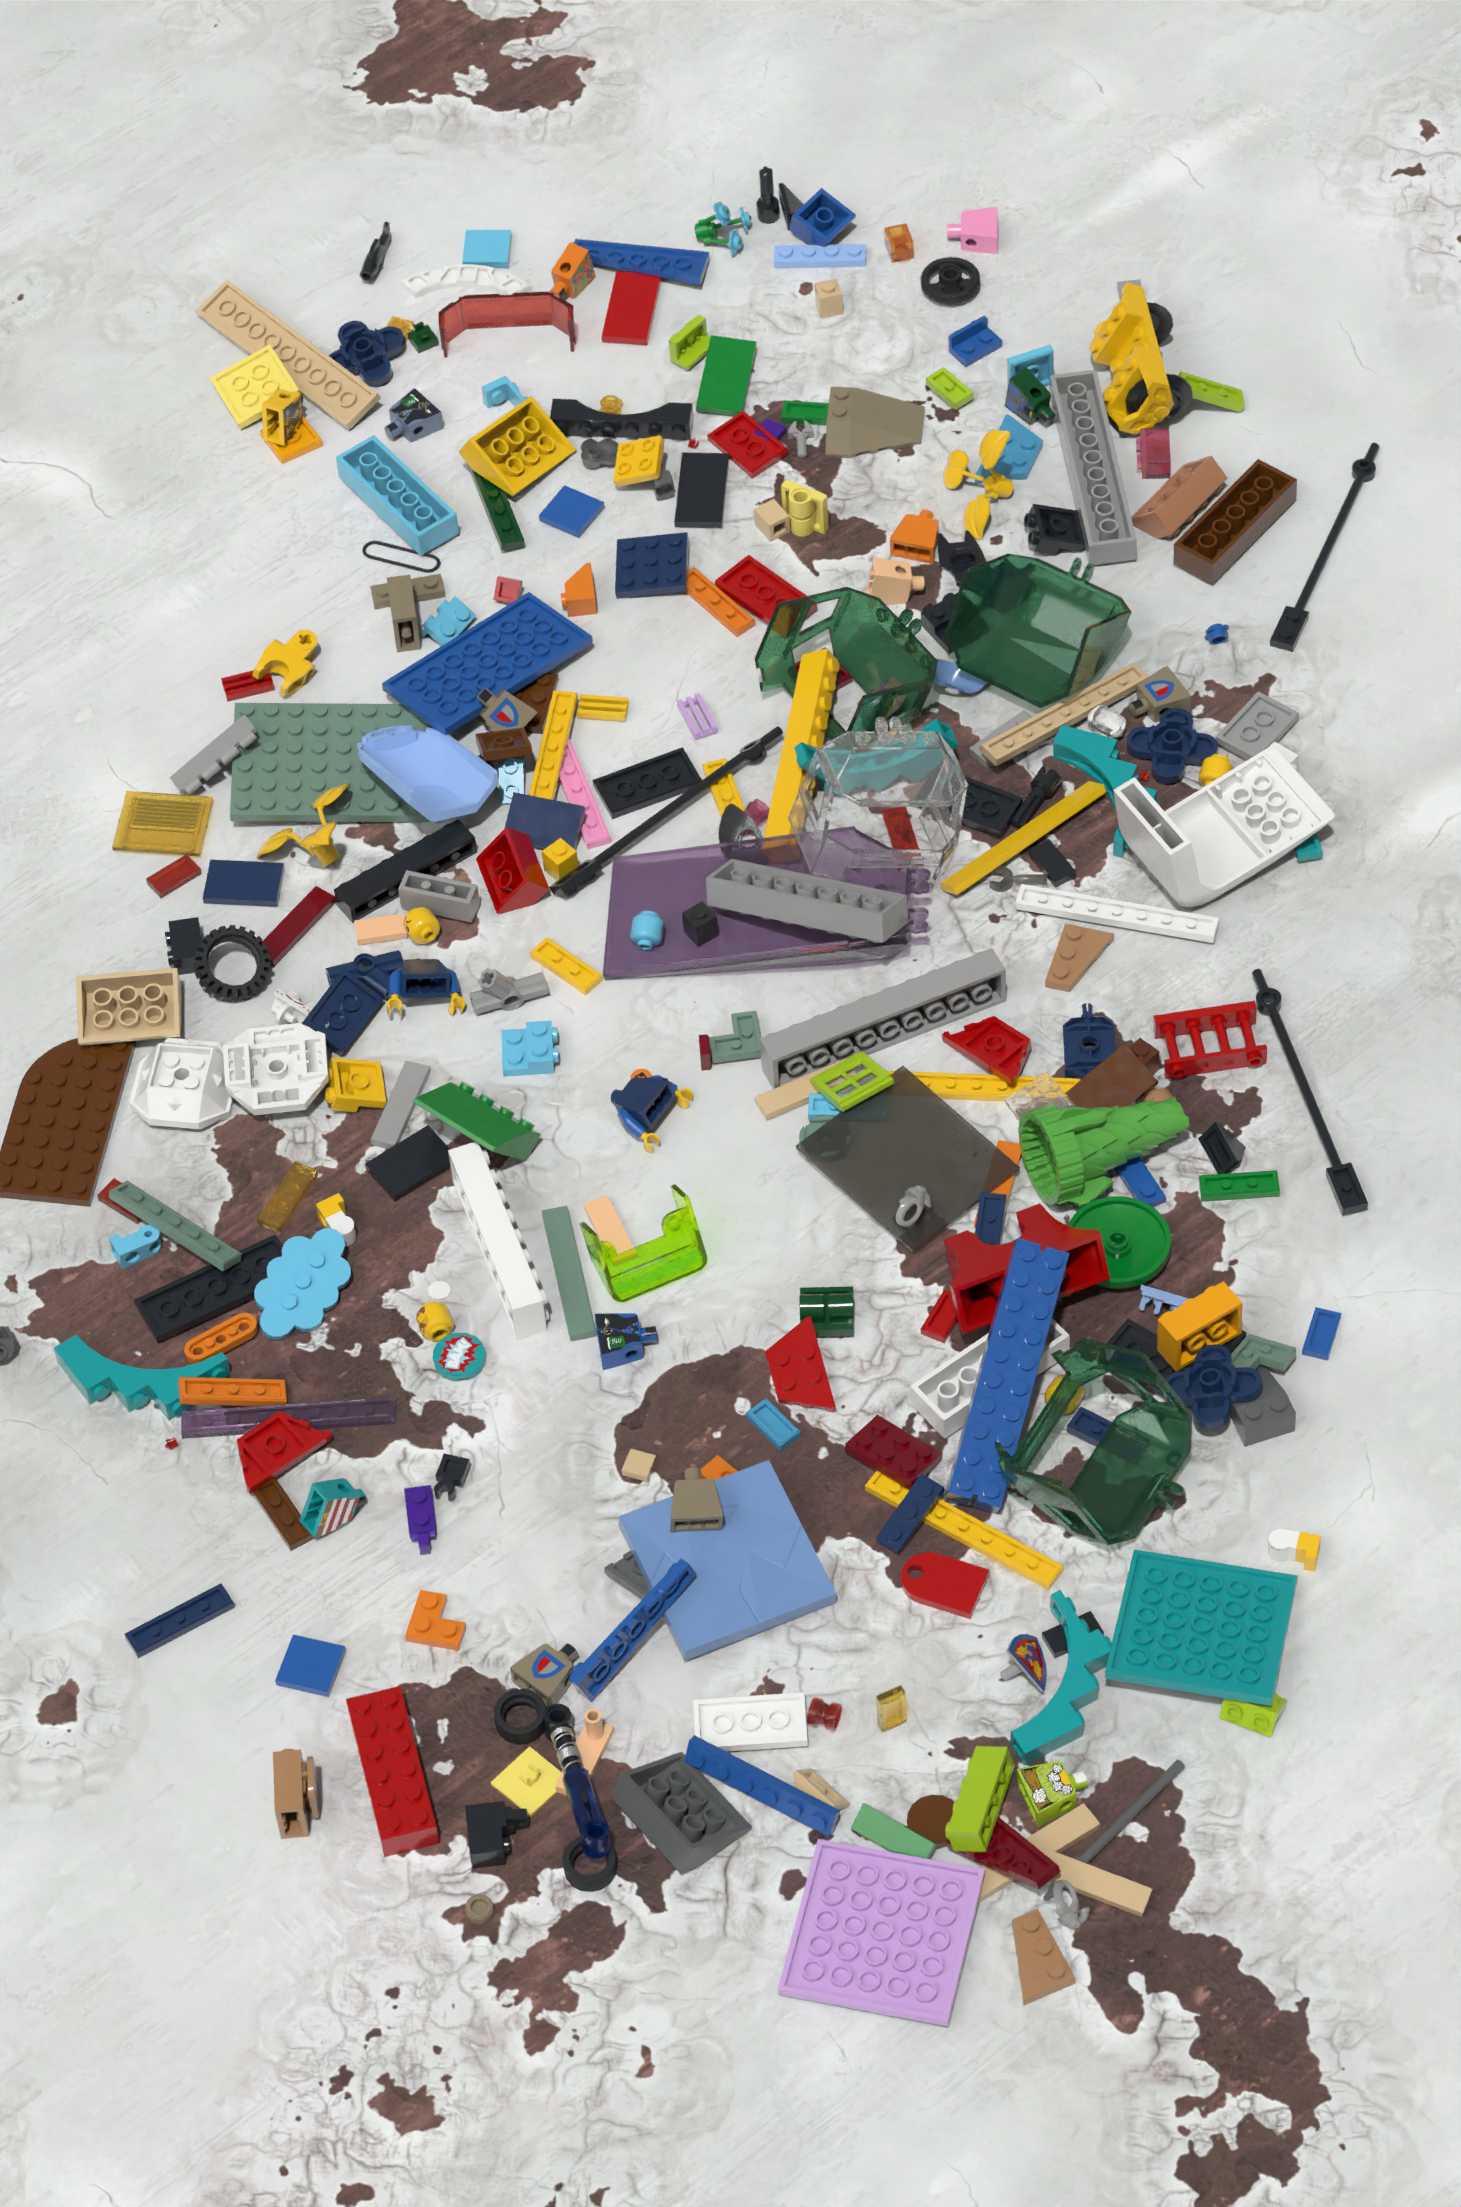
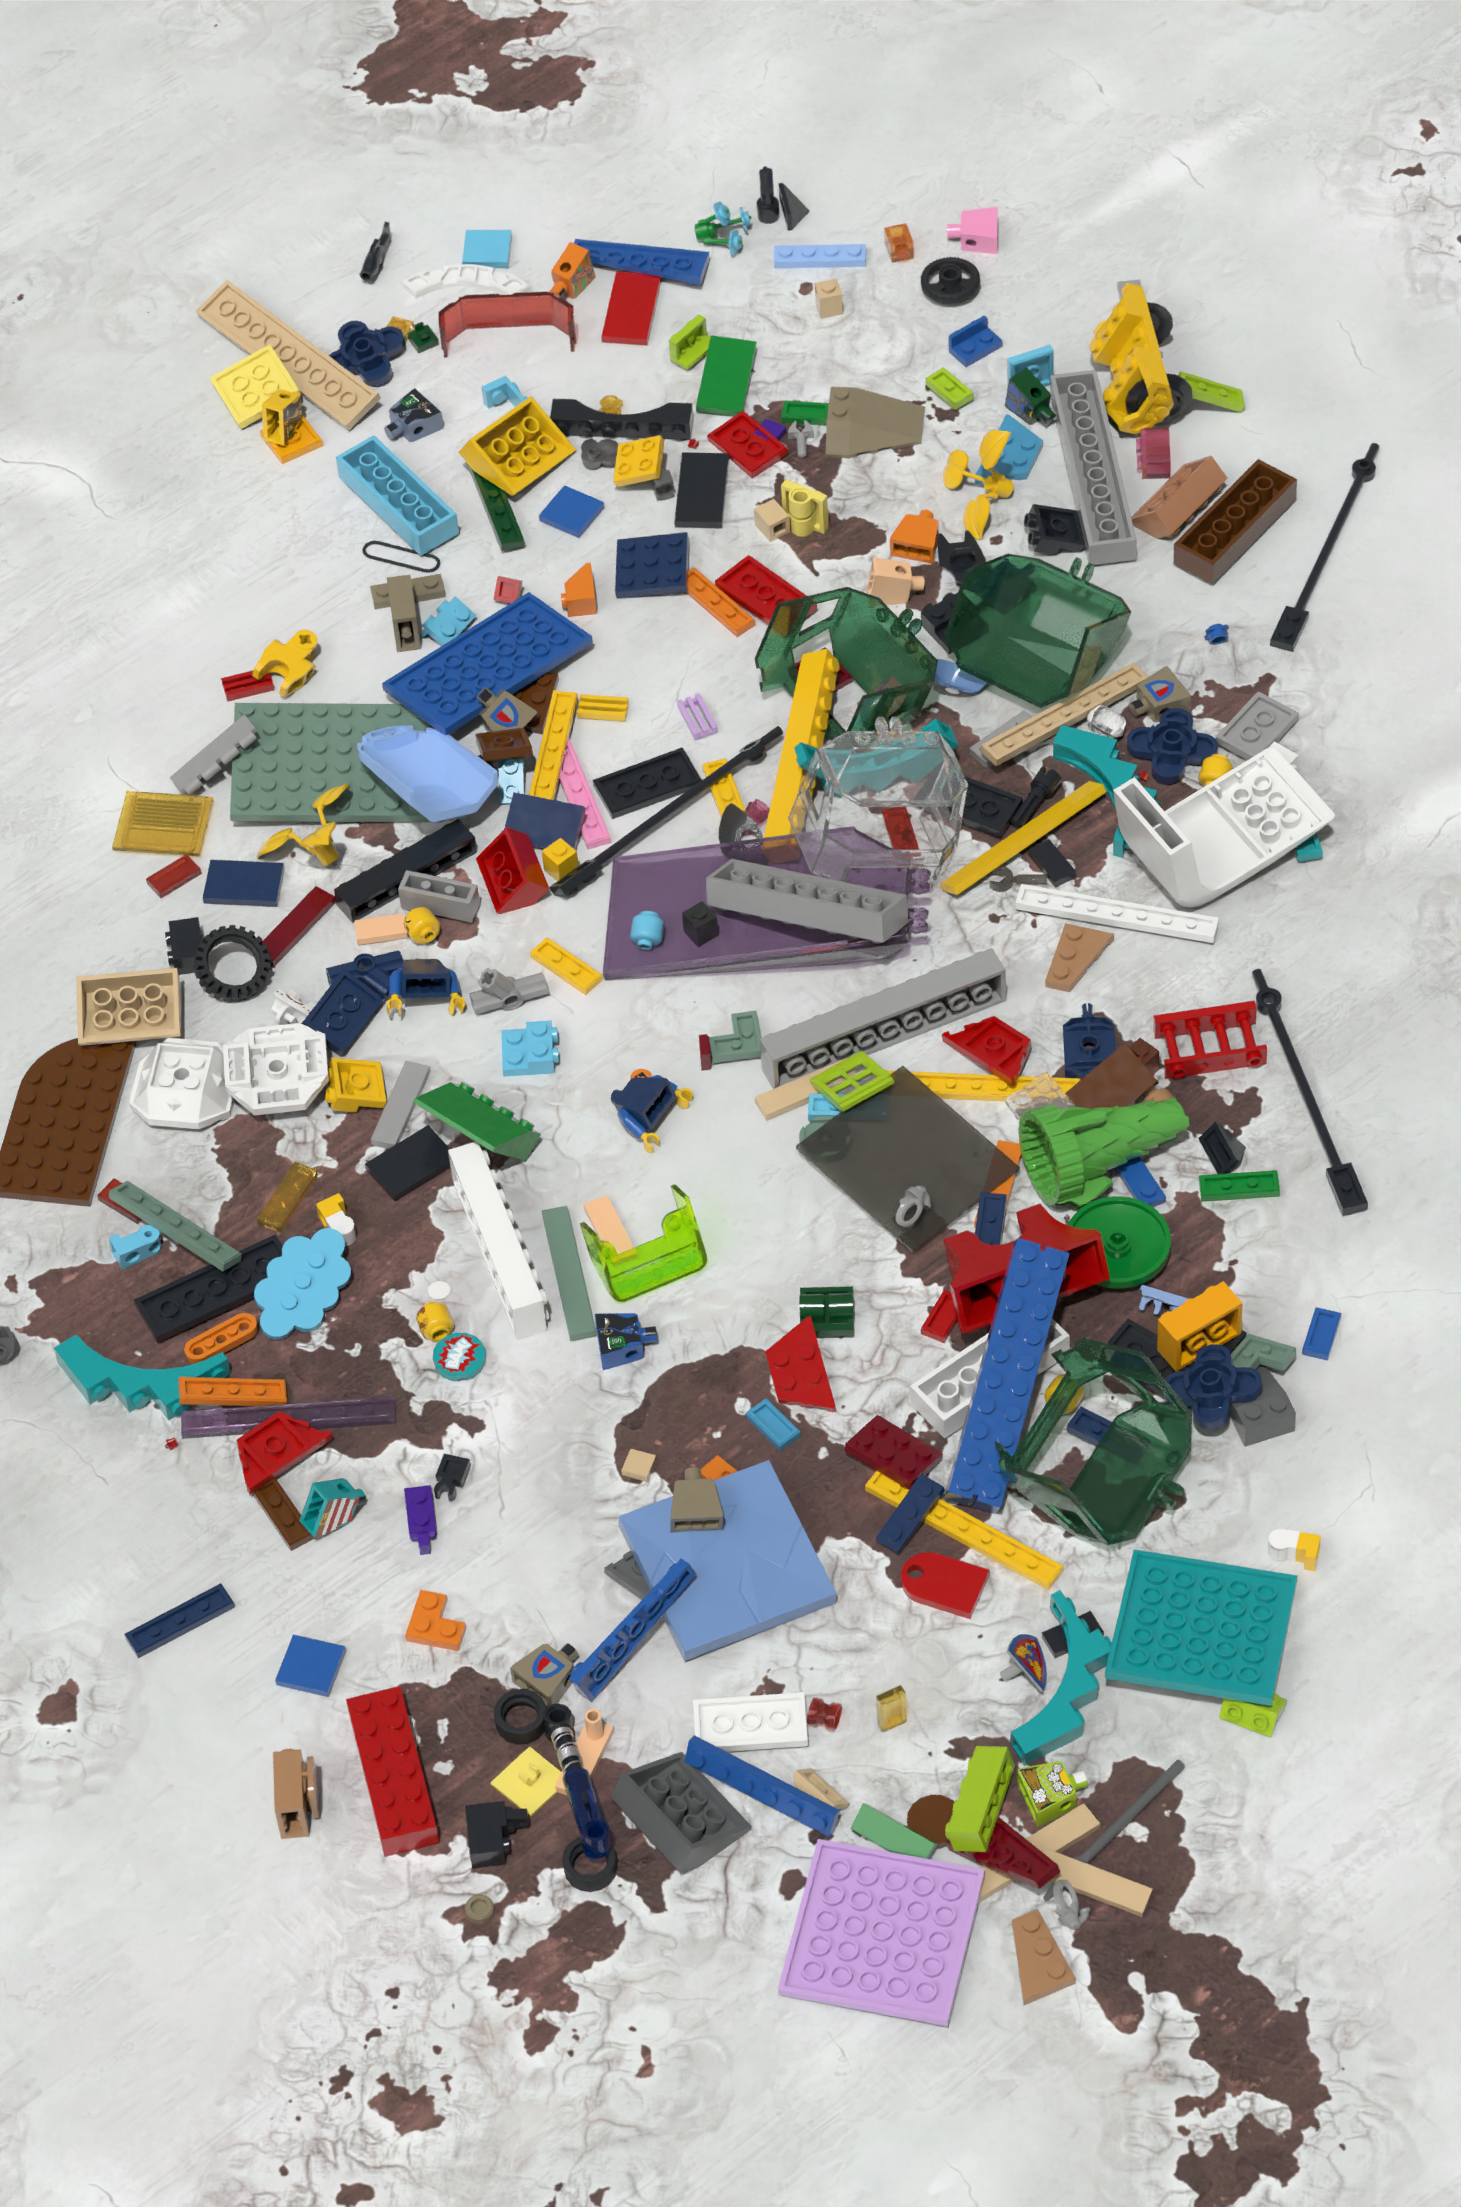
(820, 219): blue slope -> none

